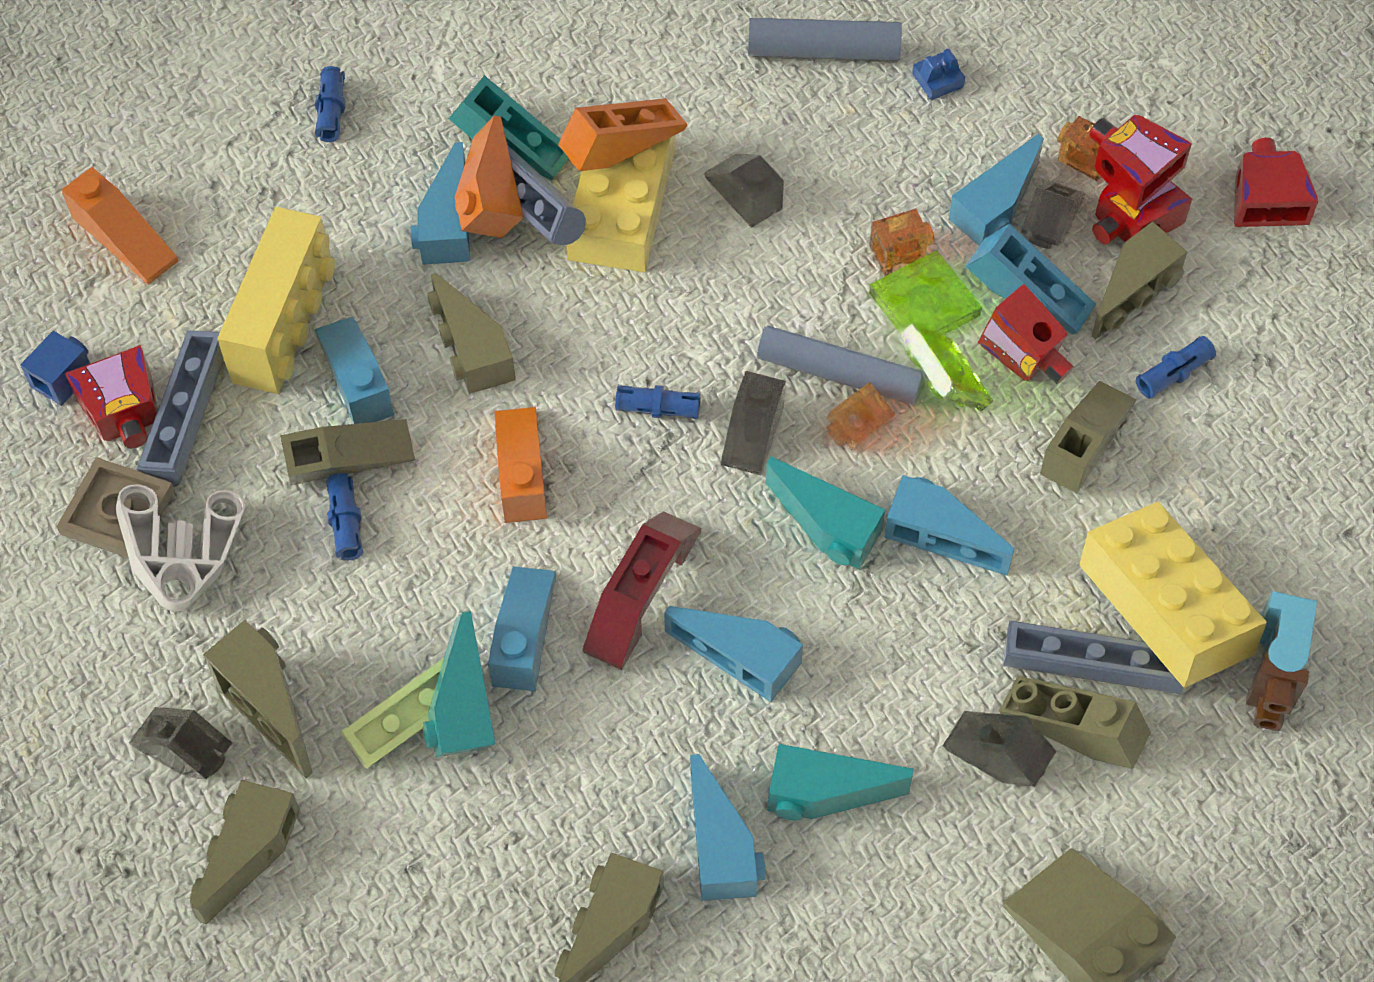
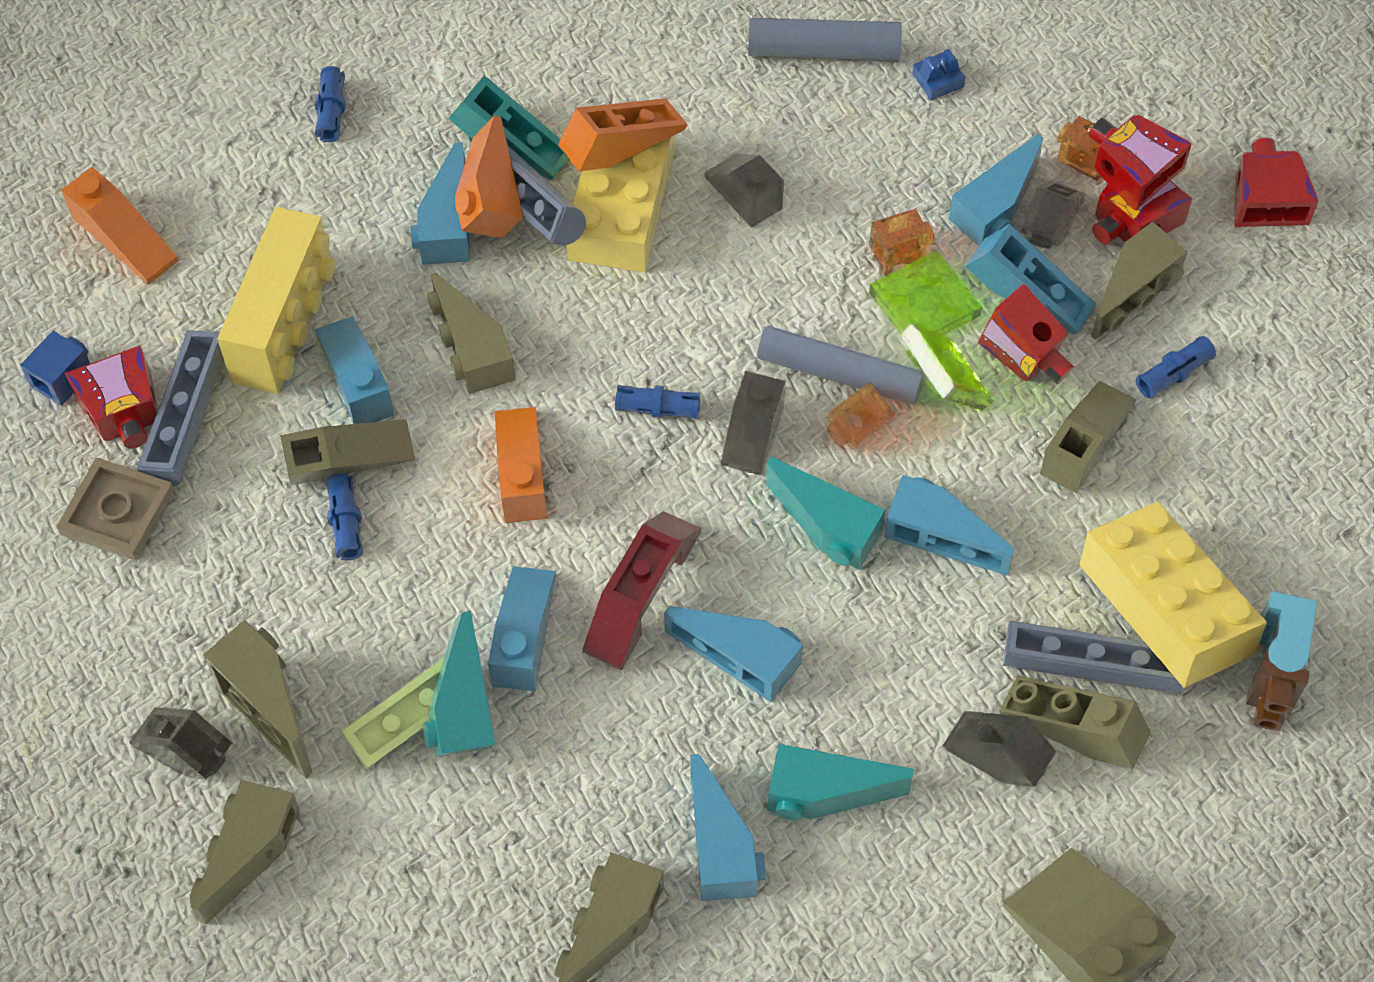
(141, 540): white connector -> none

